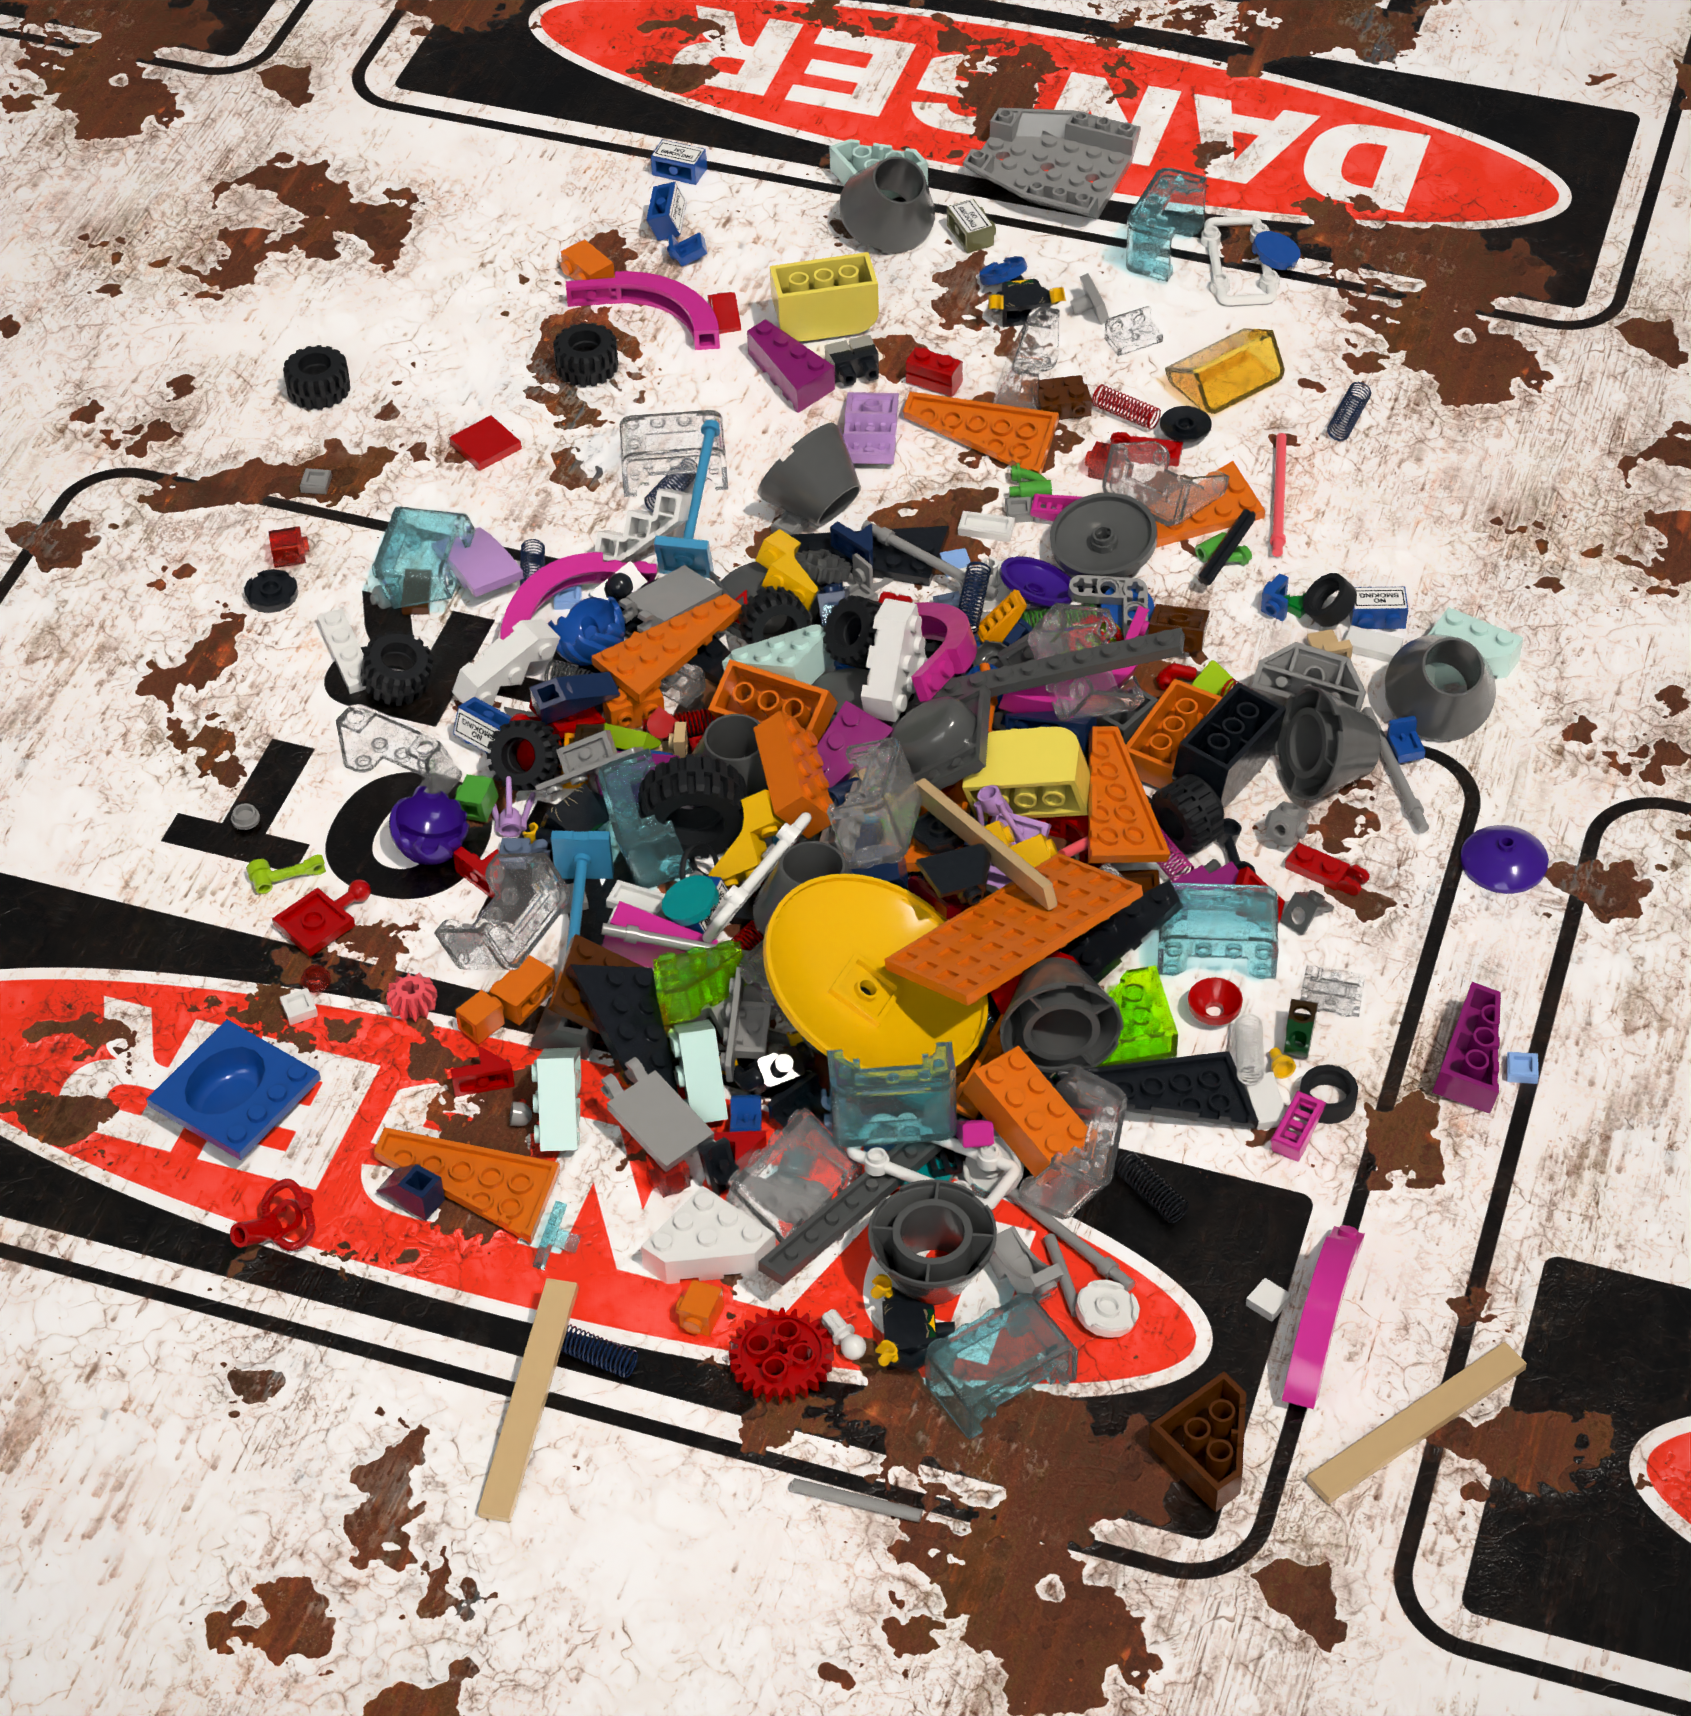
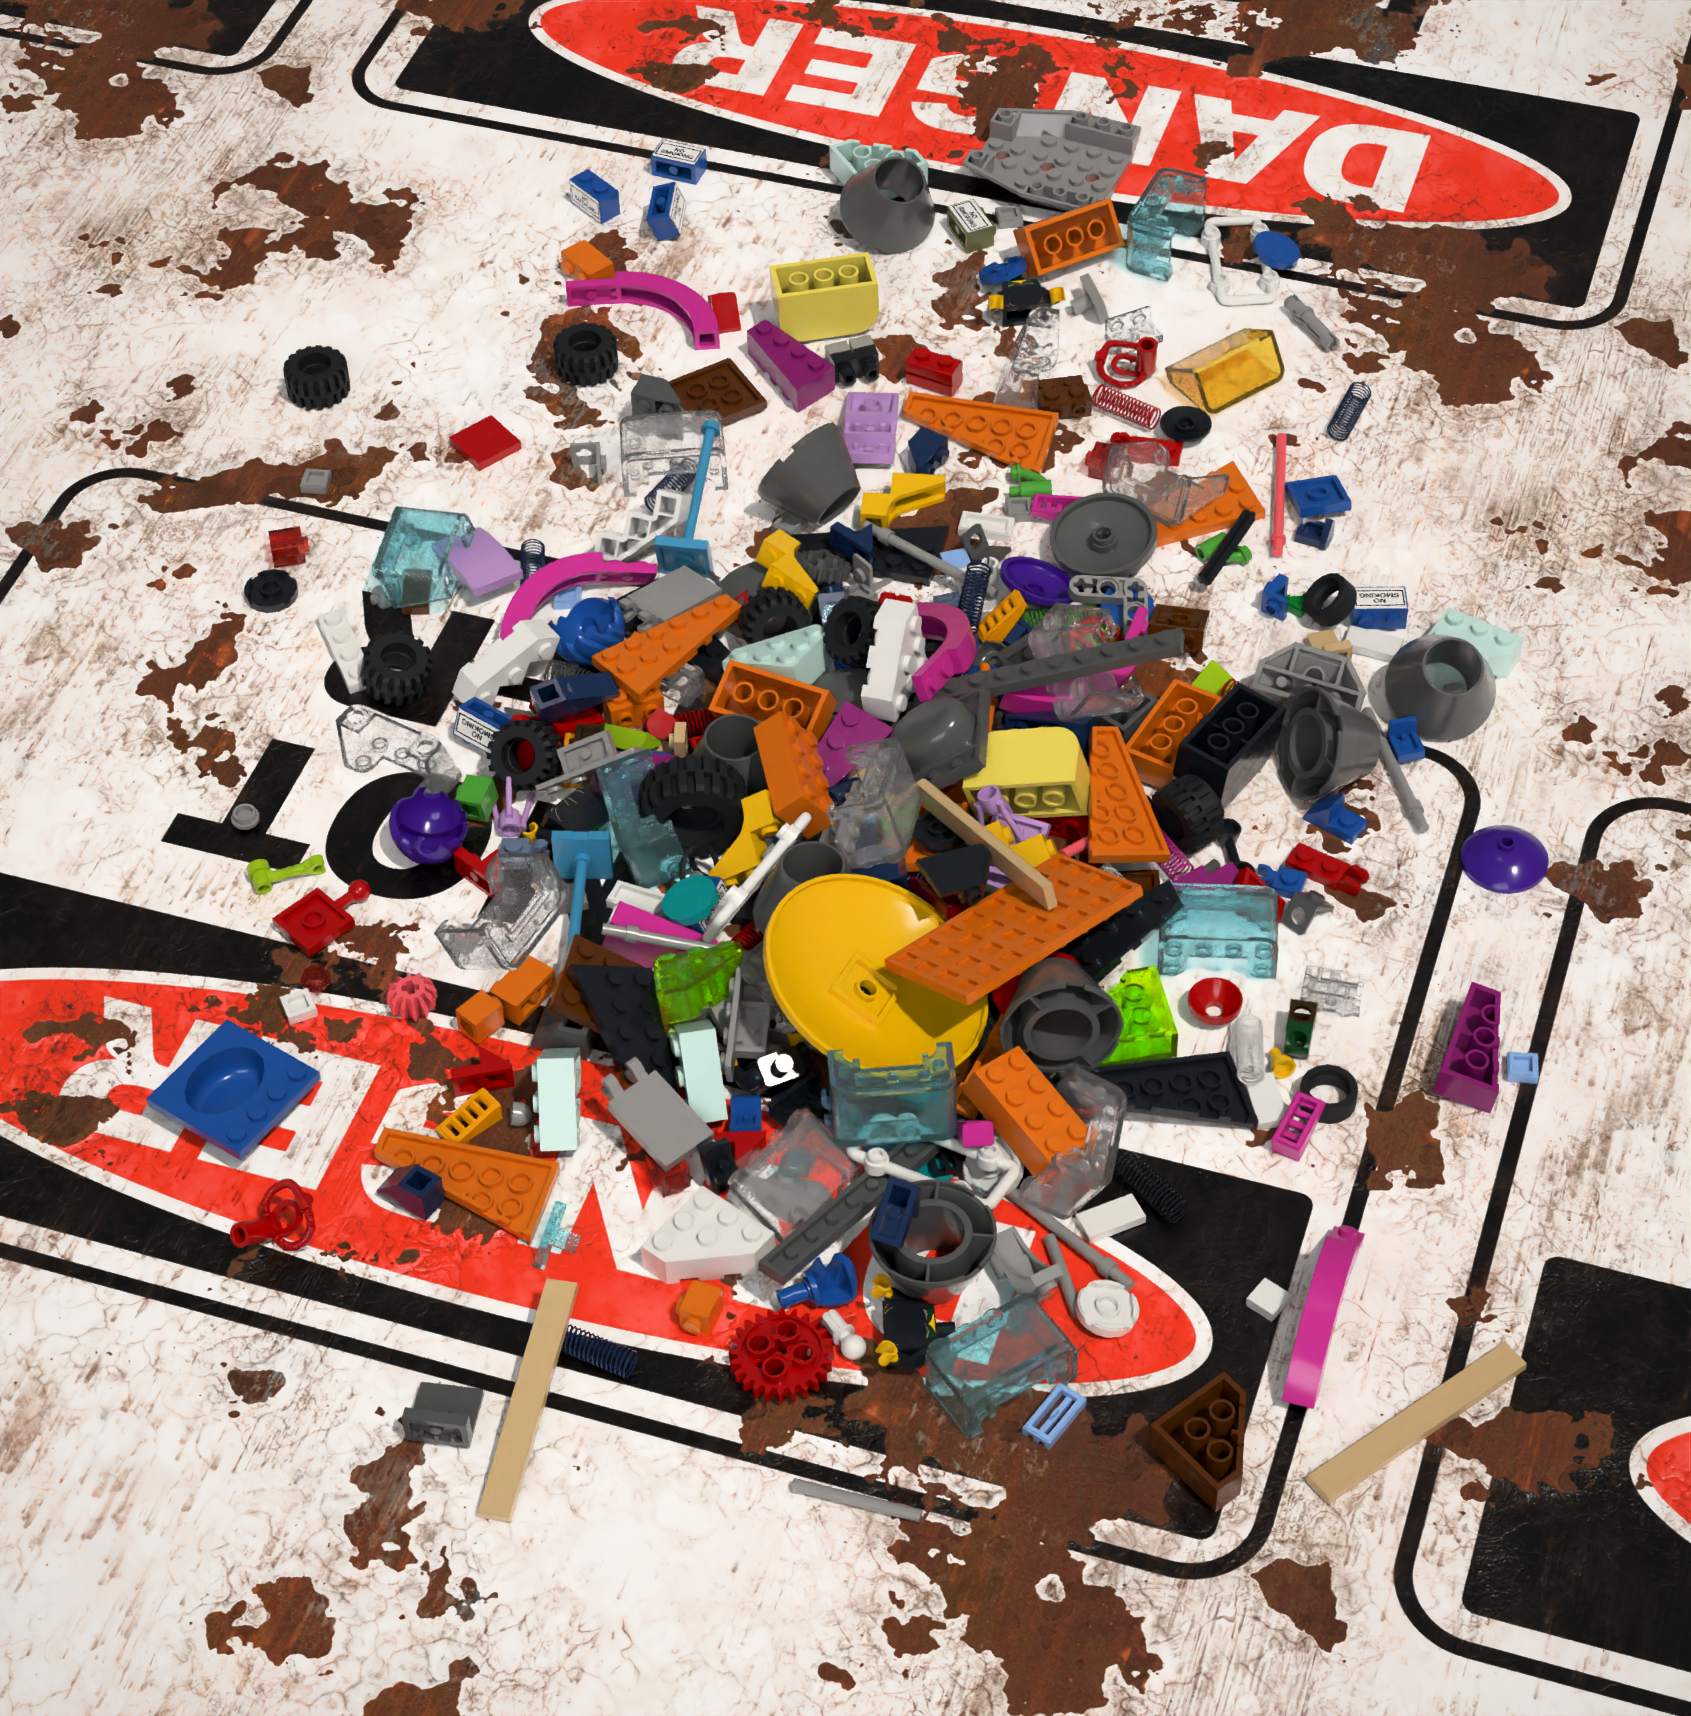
(443, 1414): none -> dark grey bracket
(472, 1106): none -> light orange slope
(594, 196): none -> blue brick
(595, 458): none -> light grey bracket
(620, 584): tile -> none
(654, 396): none -> dark grey slope
(688, 249): blue bracket -> none
(720, 389): none -> reddish brown plate
(823, 1286): none -> blue piece
(896, 1211): none -> dark blue slope
(907, 494): none -> yellow arch
(927, 451): none -> dark blue slope
(983, 549): none -> dark grey bracket
(1008, 217): none -> light grey tile
(1041, 1434): none -> light blue tile
(1069, 237): none -> orange brick
(1110, 1218): none -> white tile
(1145, 361): none -> red piece
(1173, 672): red arm -> none
(1284, 881): none -> blue plate
(1287, 824): light grey brick -> none
(1305, 316): none -> light grey pin
(1315, 533): none -> dark blue tile
(1318, 496): none -> blue tile
(1333, 818): none -> blue slope

